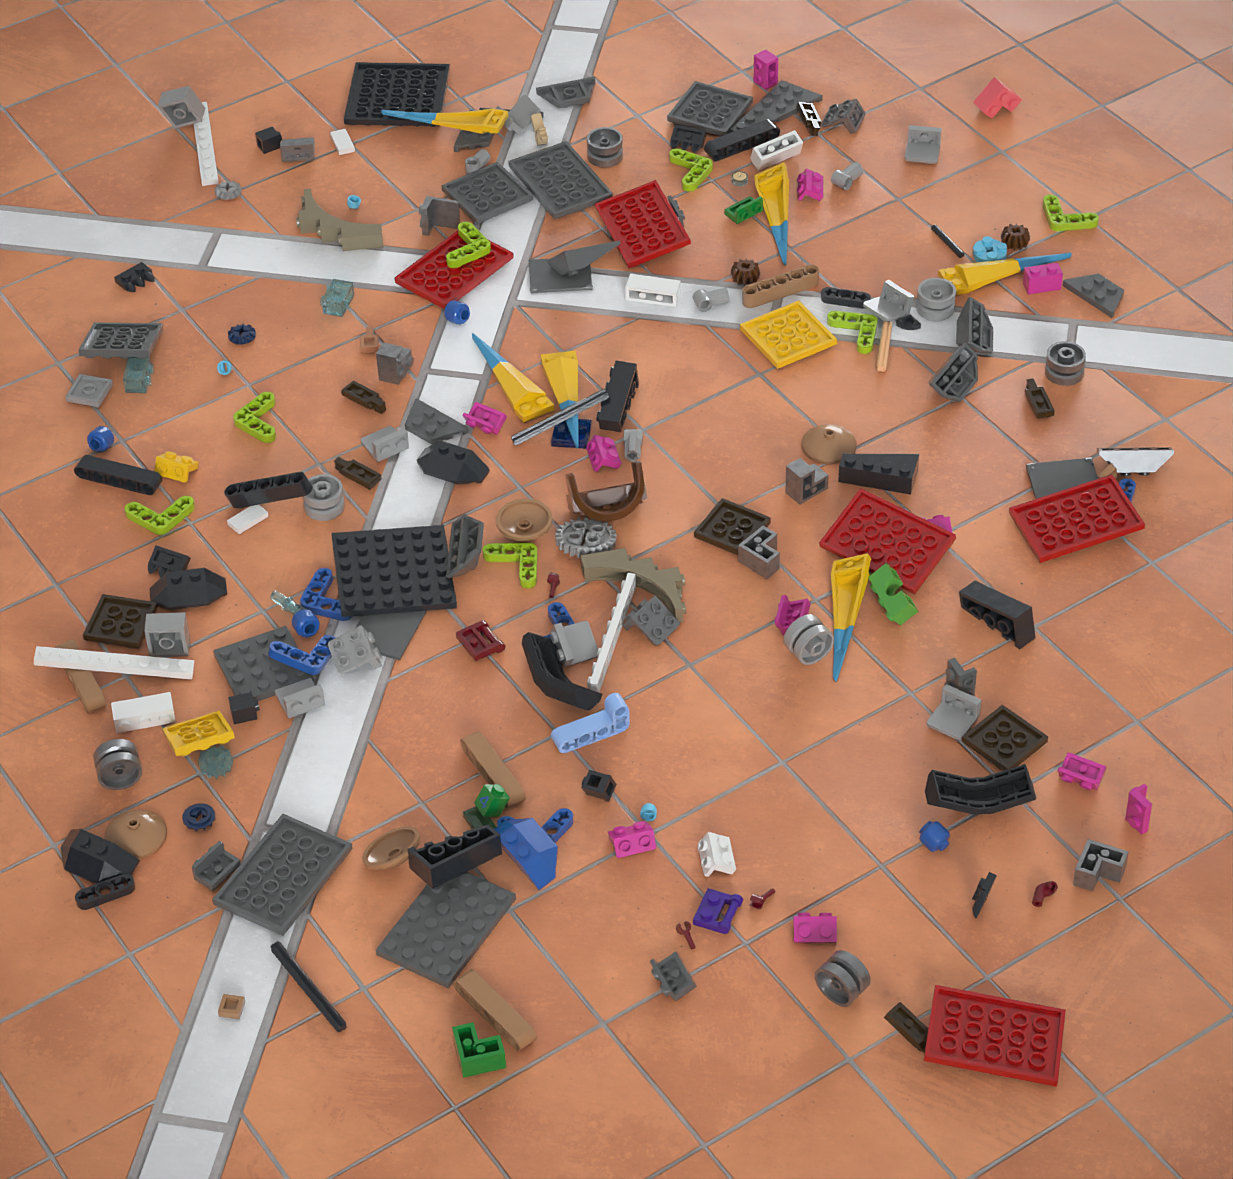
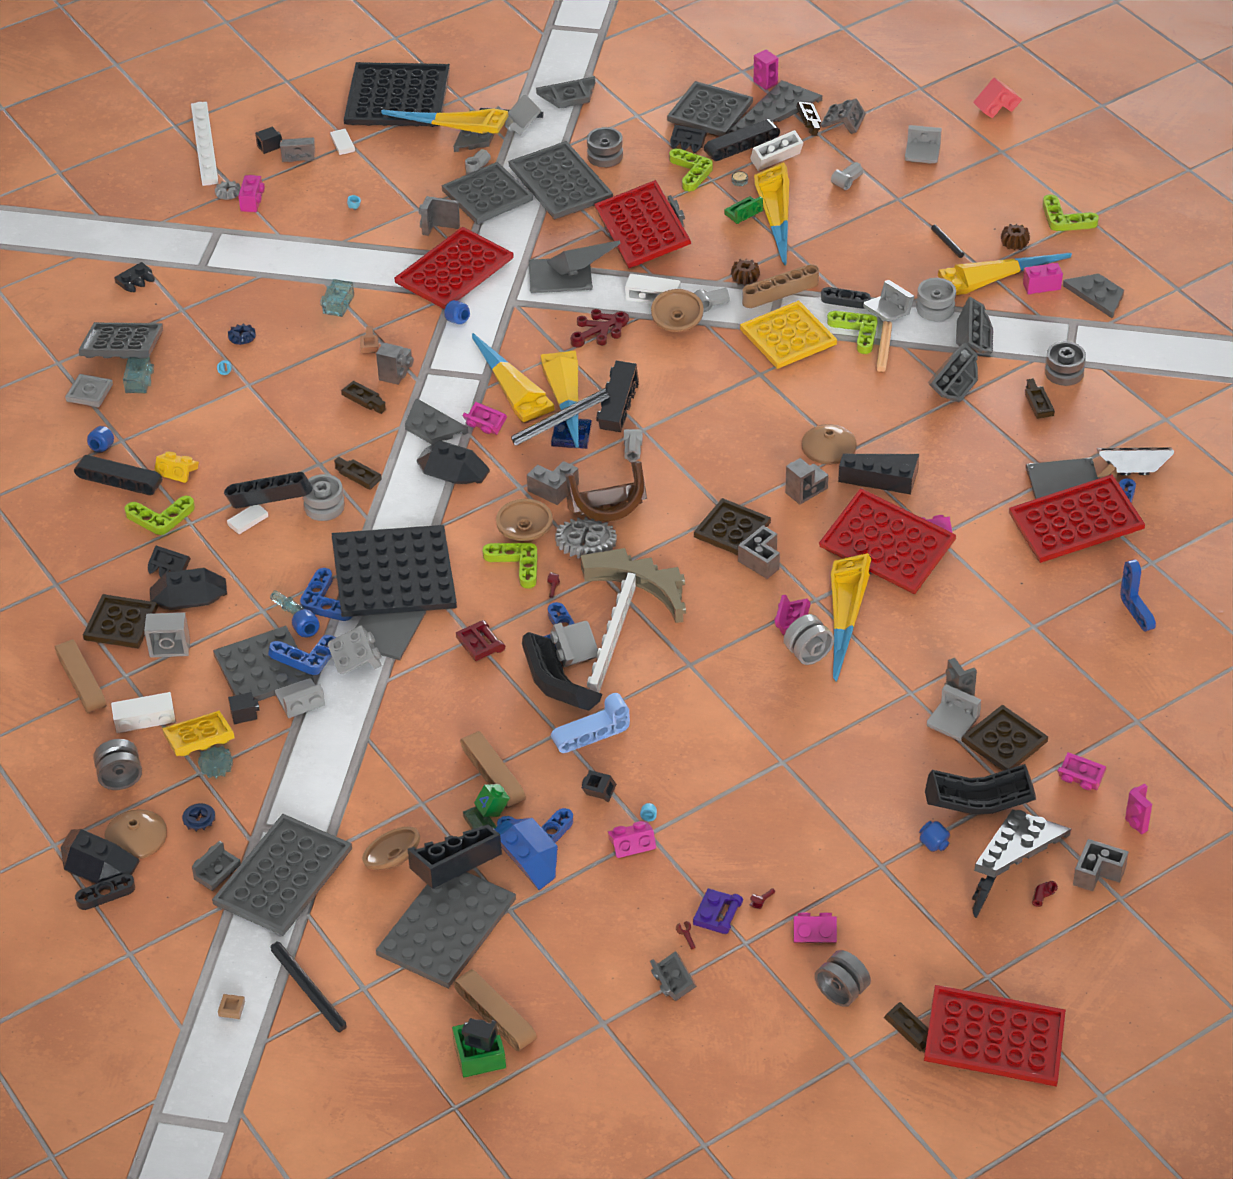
(114, 662): white plate -> none
(181, 107): light grey brick -> none
(245, 418): lime beam -> none
(251, 193): none -> dark pink brick
(349, 234): dark tan arch -> none
(386, 442): light grey bracket -> none
(464, 546): dark grey wedge -> none
(478, 247): lime beam -> none
(480, 1034): none -> black brick
(539, 129): tan bar -> none
(551, 484): none -> flat silver brick
(603, 452): dark pink bracket -> none
(618, 319): none -> dark red plant
(652, 620): flat silver bracket -> none
(676, 304): none -> medium nougat dish
(716, 854): white bracket -> none
(810, 184): dark pink bracket -> none
(885, 583): bright green arch -> none
(908, 323): black tile -> none
(989, 250): medium azure plate -> none
(999, 612): black wedge -> none
(1018, 838): none -> wing
(1131, 599): none -> blue beam

